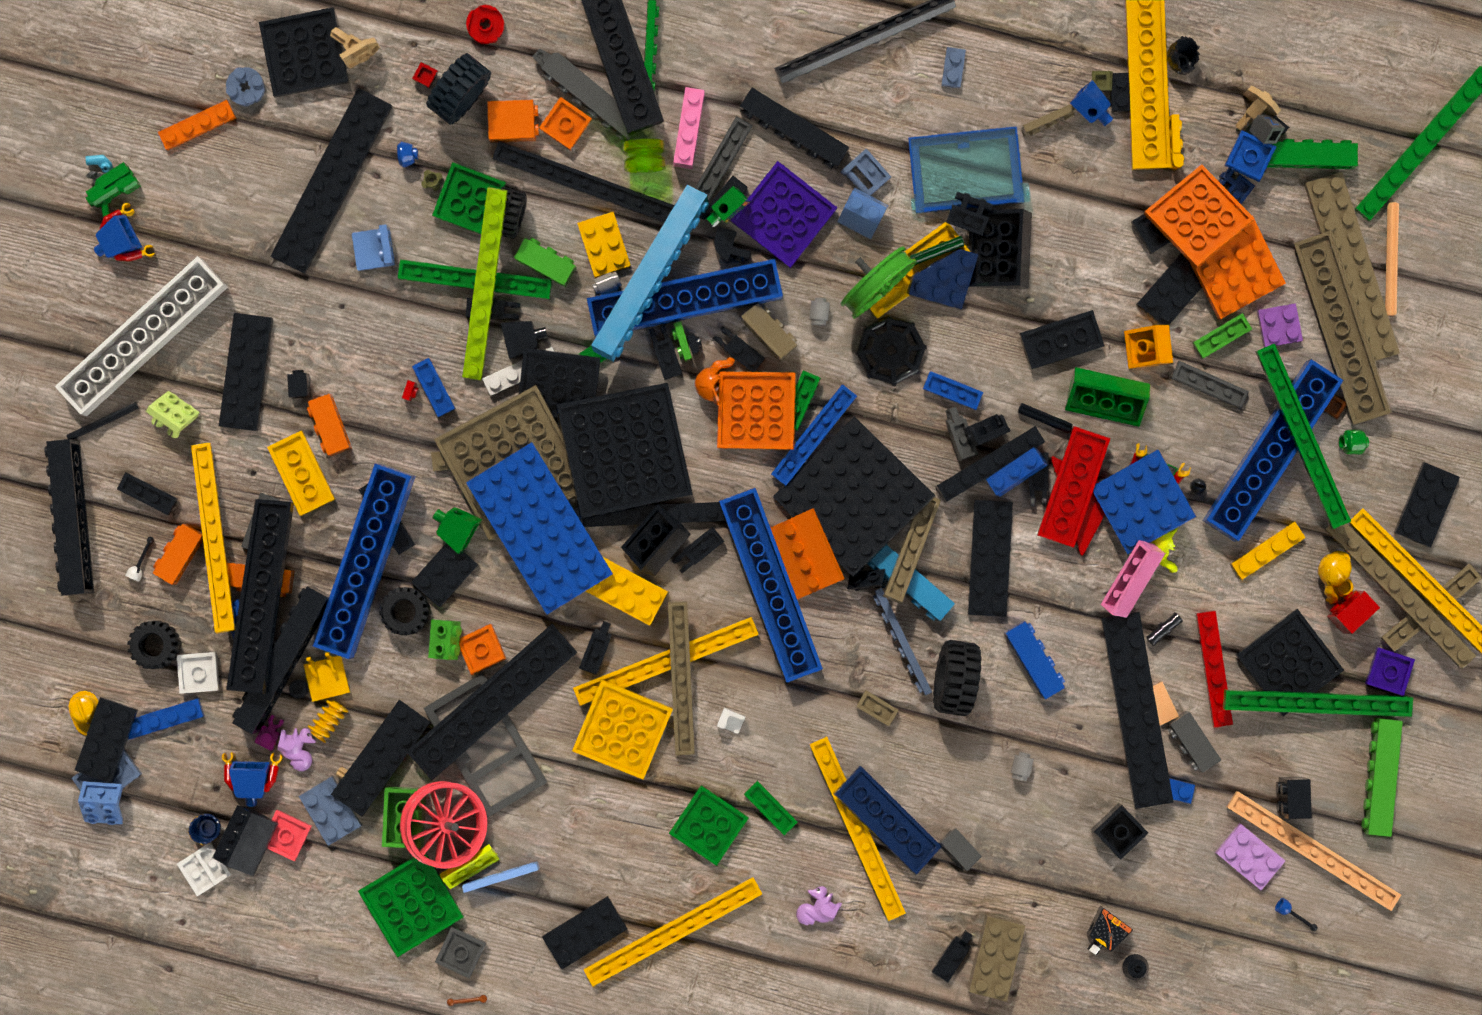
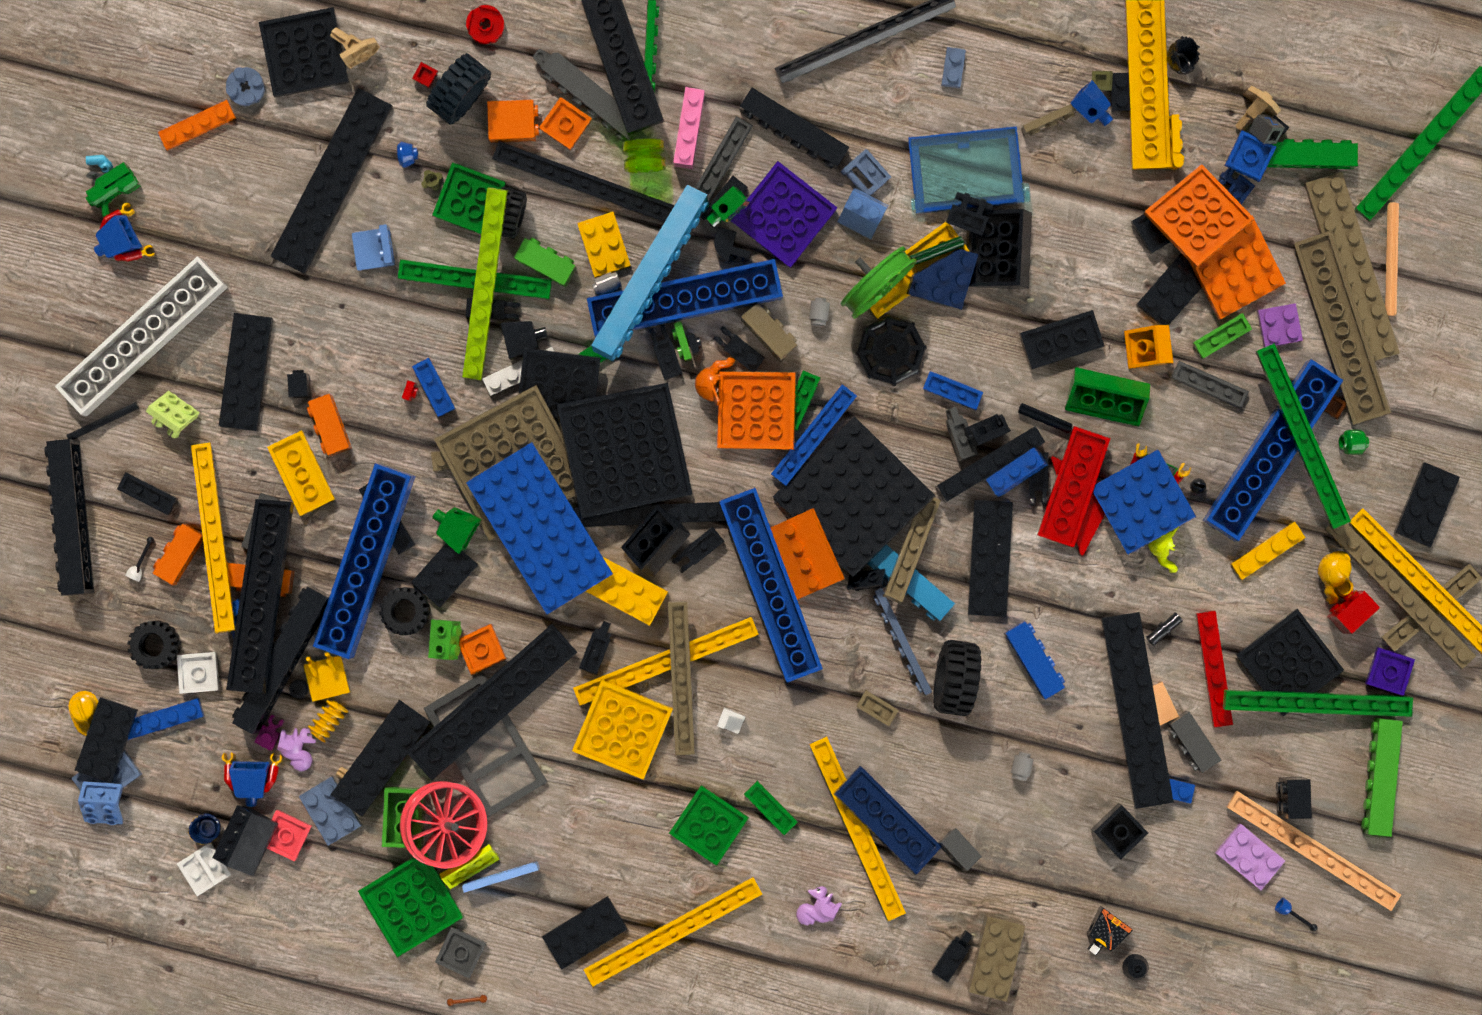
(1132, 579): bright pink brick -> none

